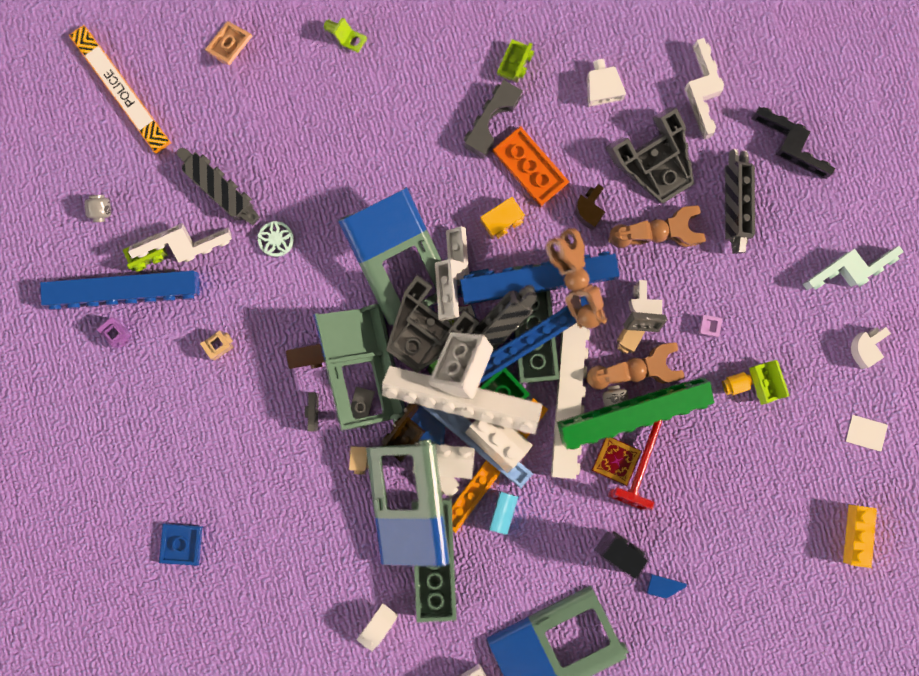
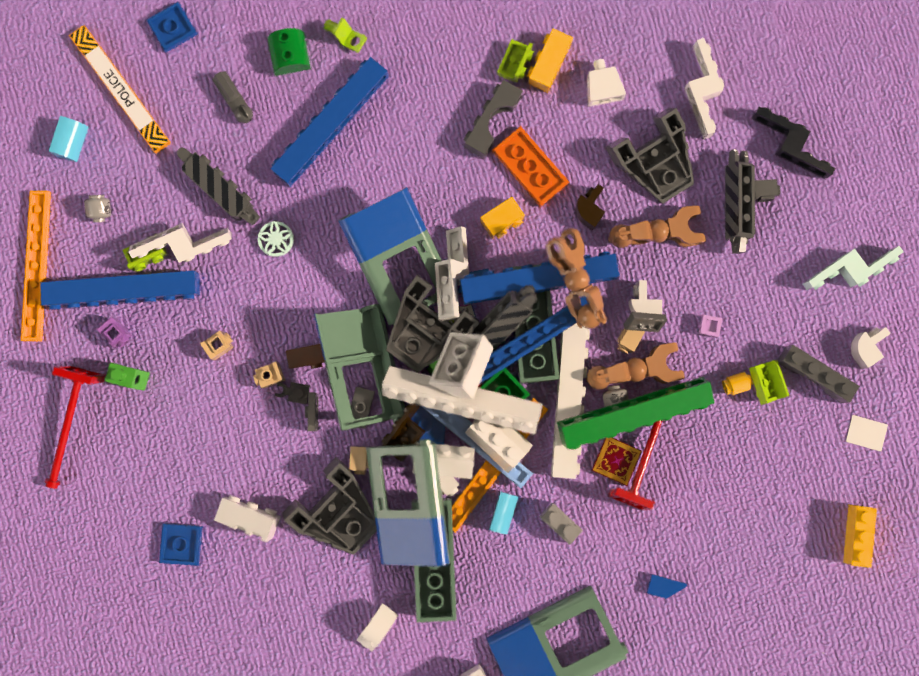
(35, 265): none -> light orange tile
(68, 139): none -> medium azure brick
(78, 377): none -> red tile
(126, 376): none -> bright green torso
(172, 27): none -> blue tile
(228, 43): light nougat slope -> none
(232, 96): none -> dark grey piece
(247, 517): none -> white wedge
(276, 375): none -> tan brick
(288, 51): none -> green brick
(296, 392): none -> black plate
(330, 121): none -> blue brick
(340, 517): none -> dark grey wedge
(549, 60): none -> yellow brick
(560, 523): none -> light grey brick
(622, 554): black brick -> none
(766, 190): none -> dark grey window
(828, 379): none -> dark grey arch

